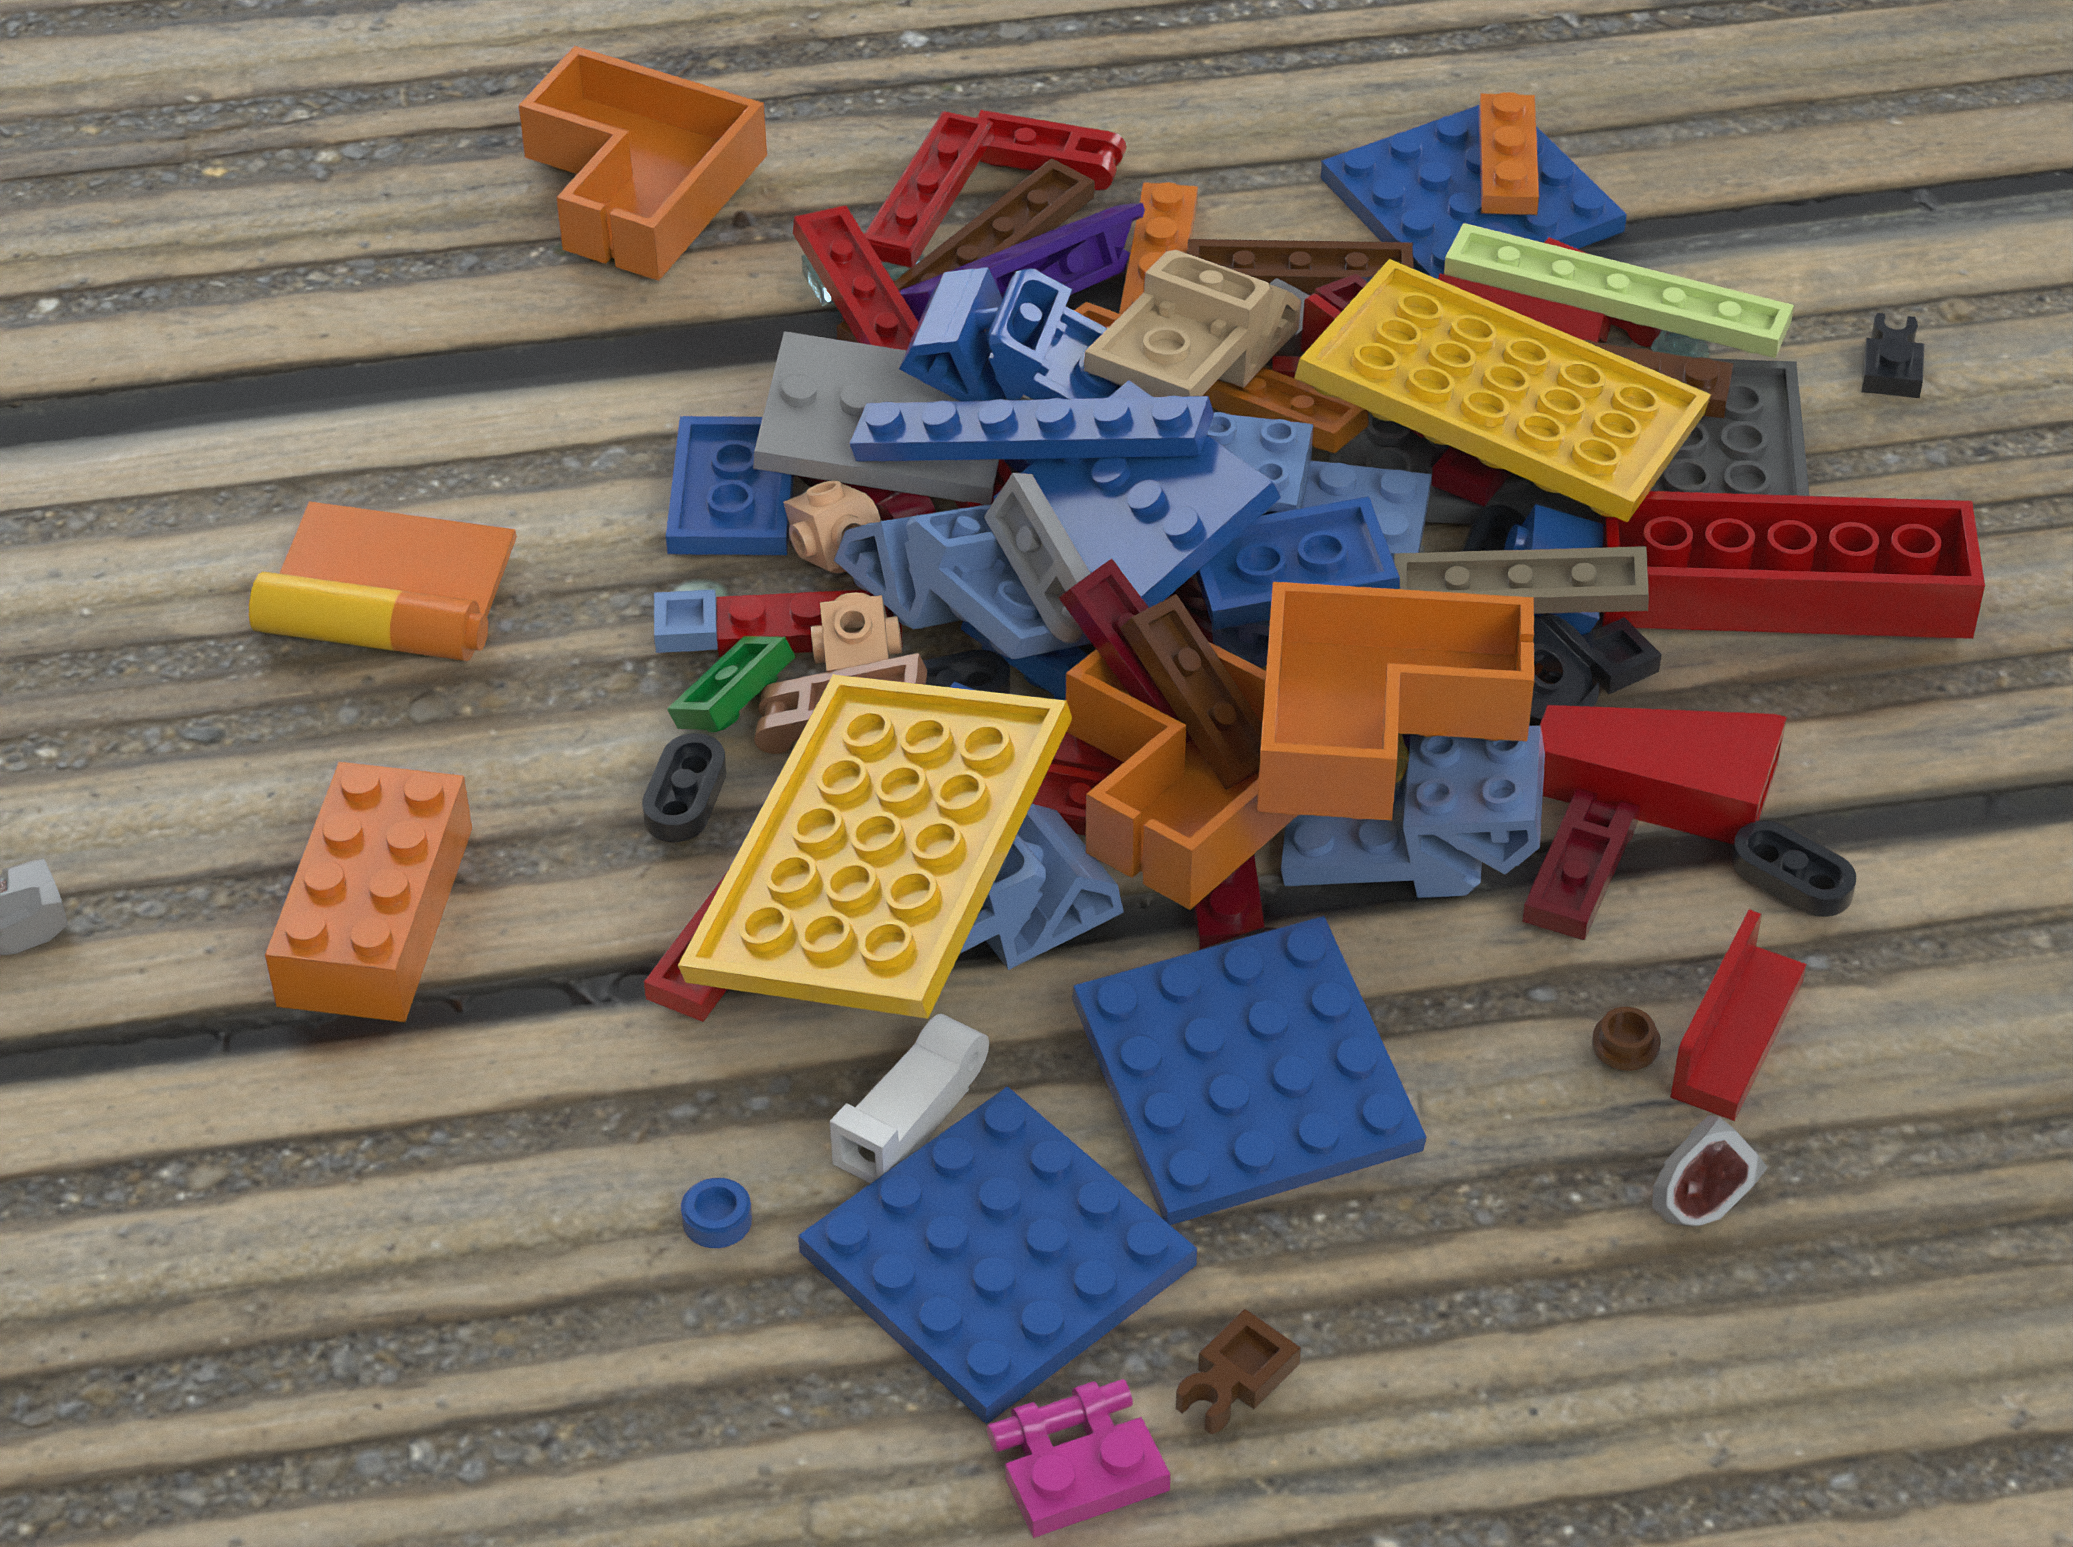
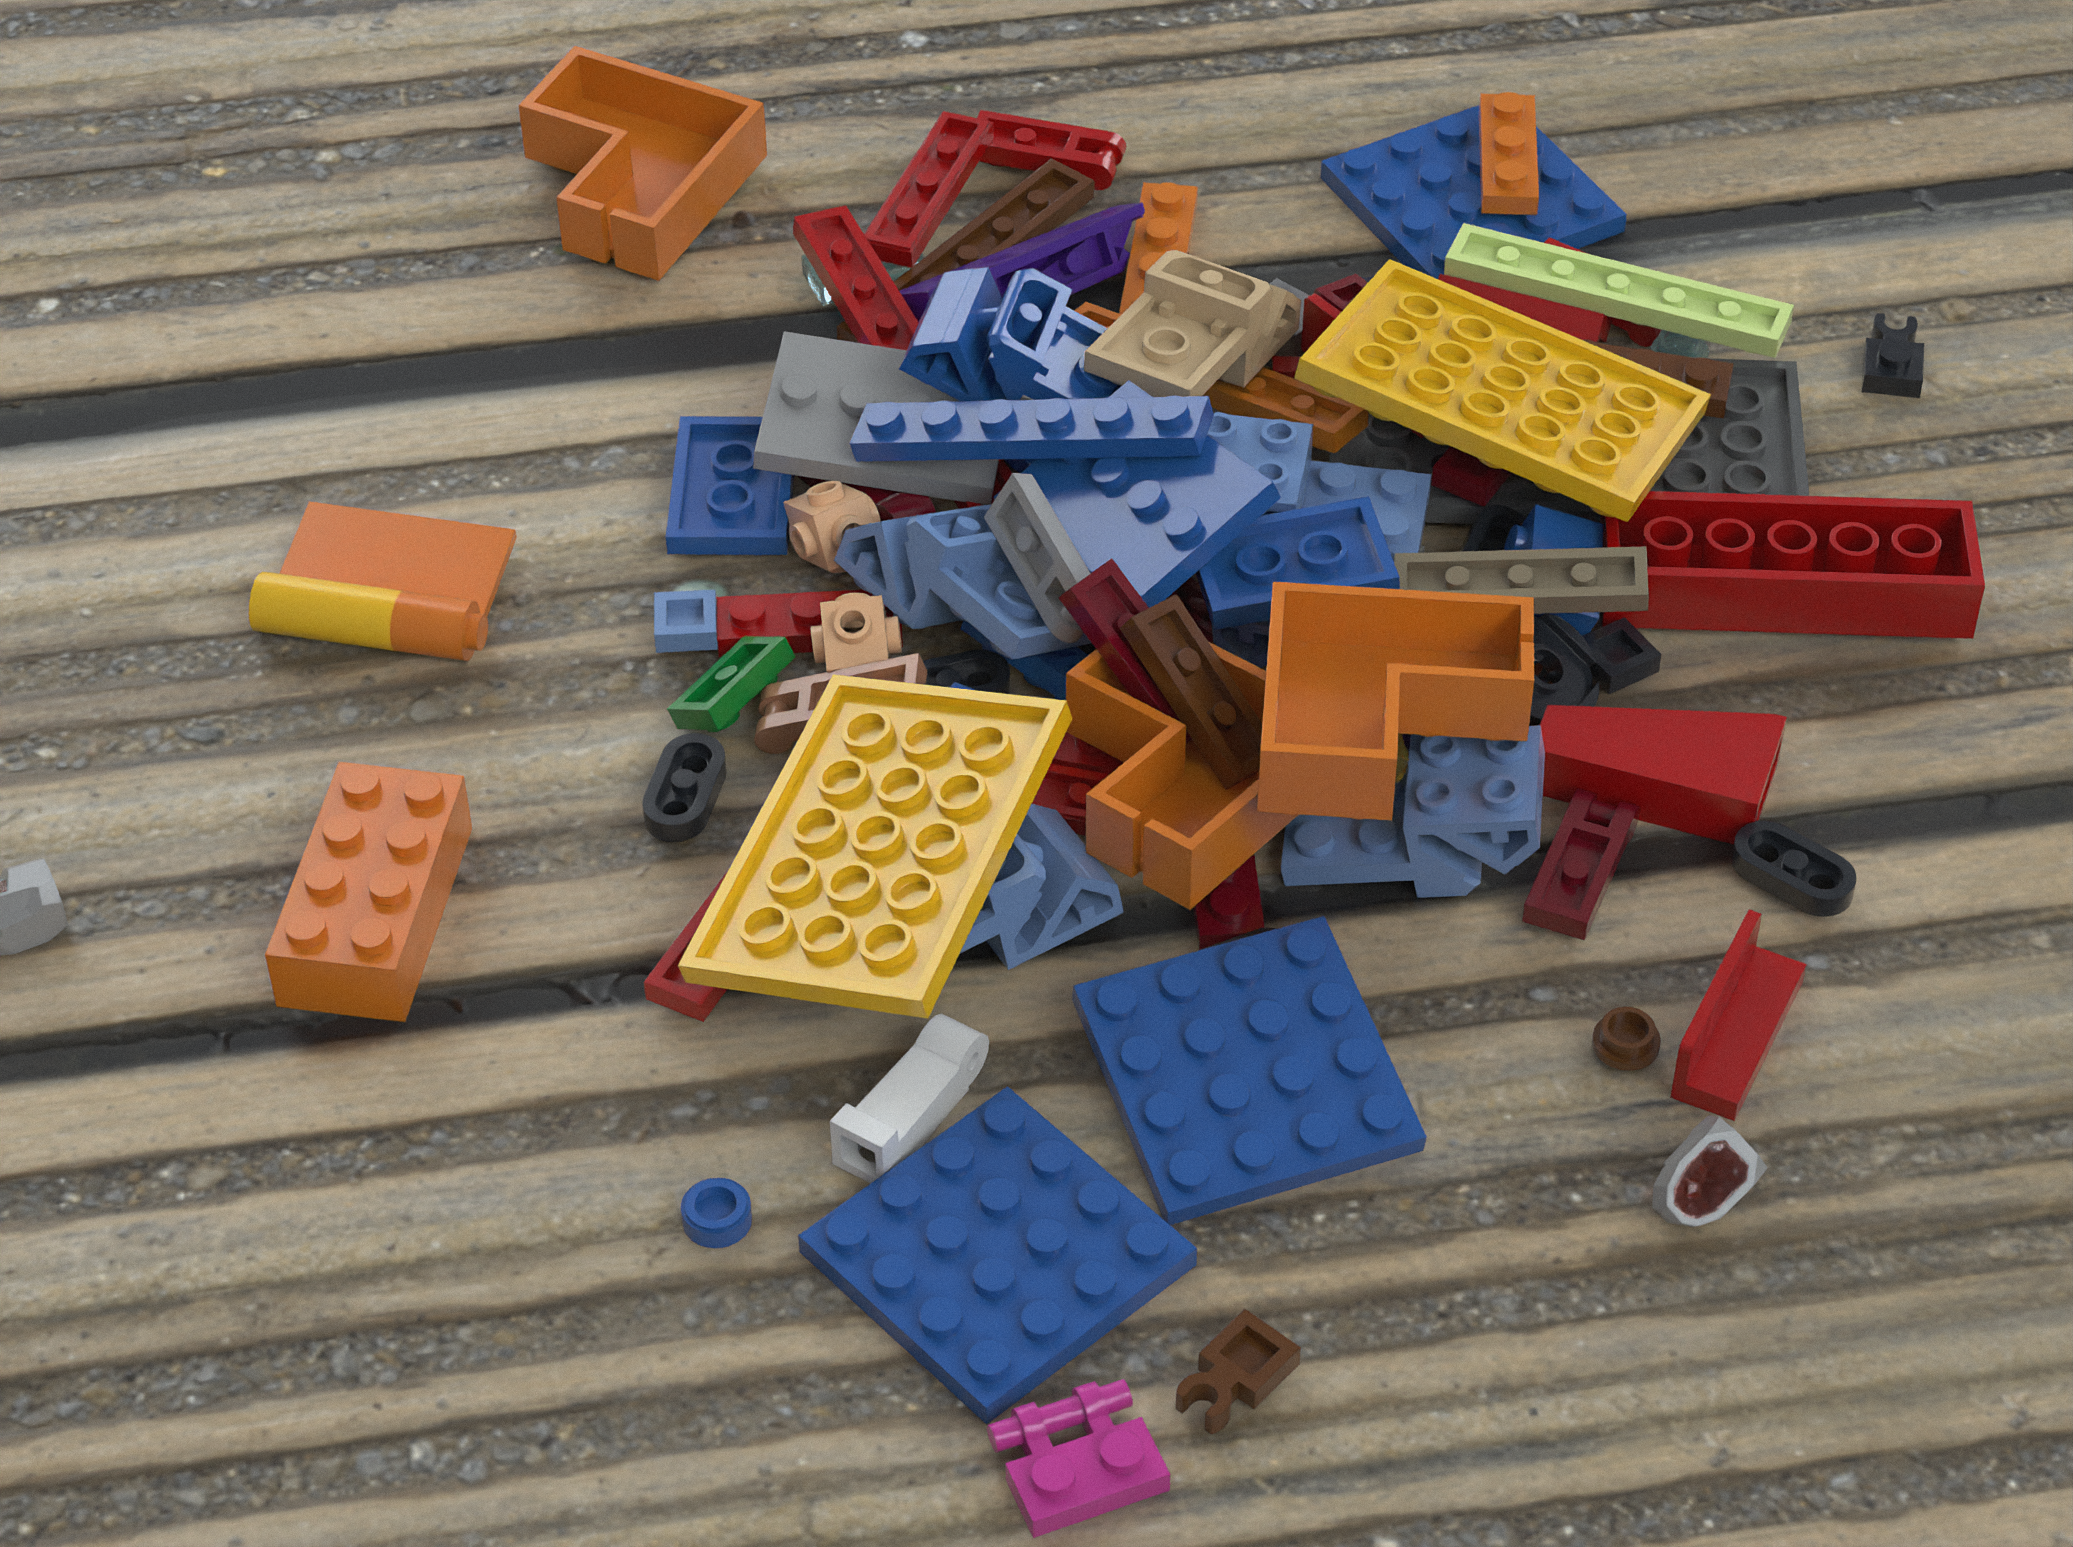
(1301, 263): reddish brown plate -> none

